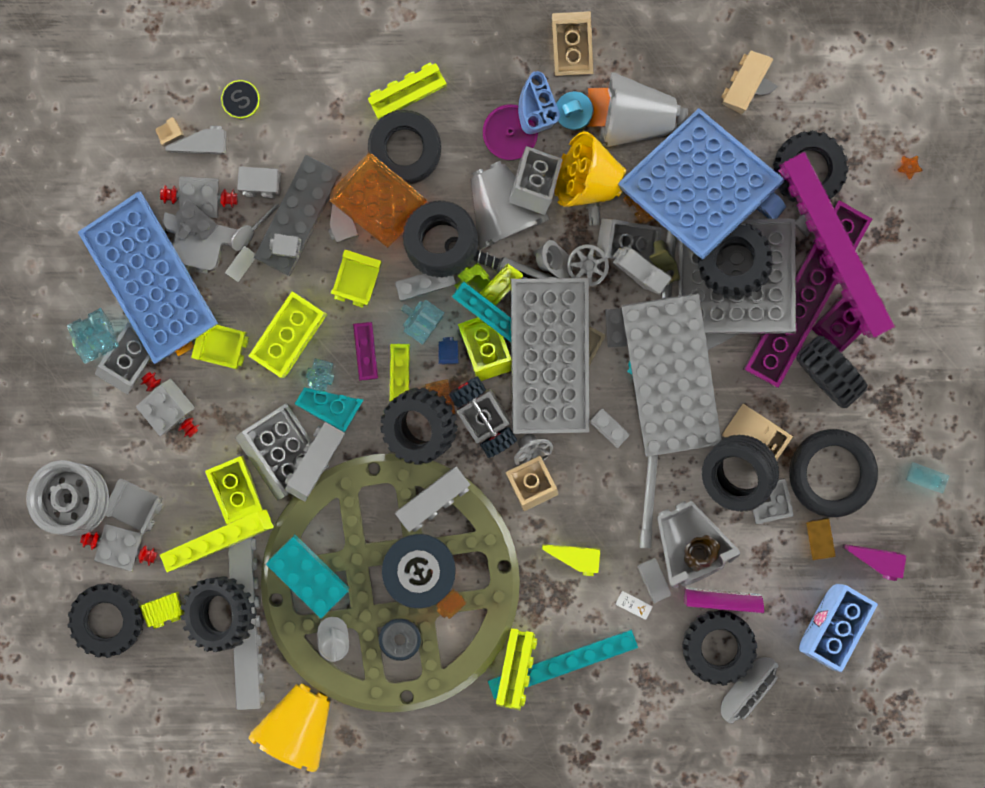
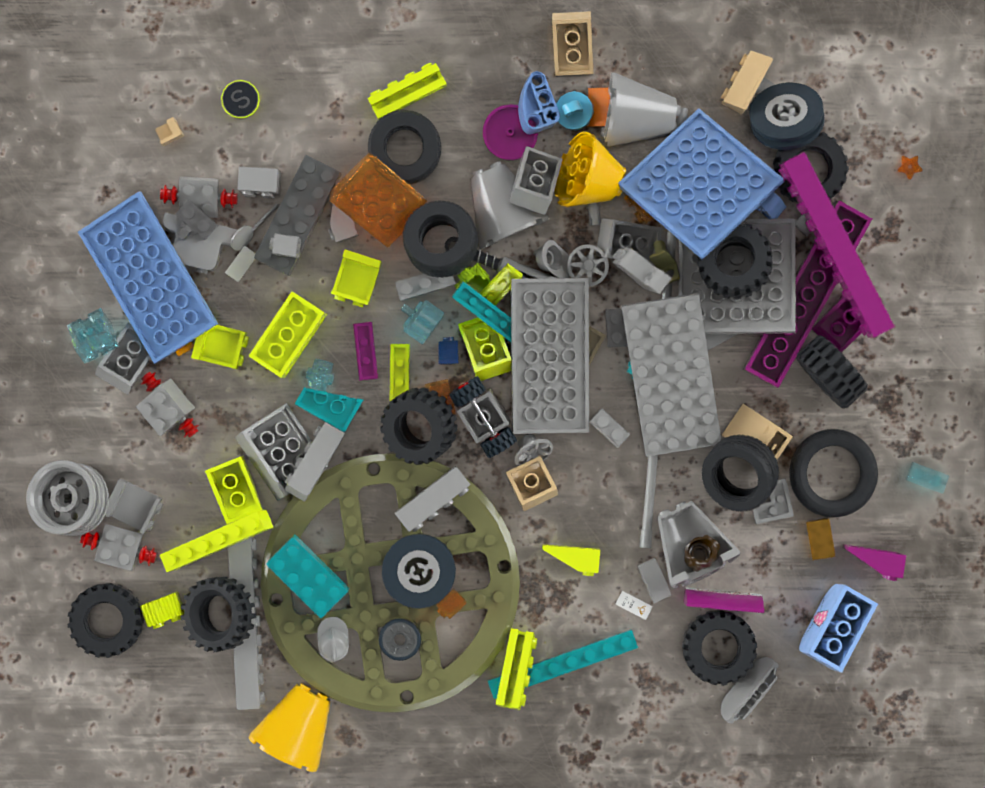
(203, 142): light grey slope -> none
(790, 130): none -> black wheel

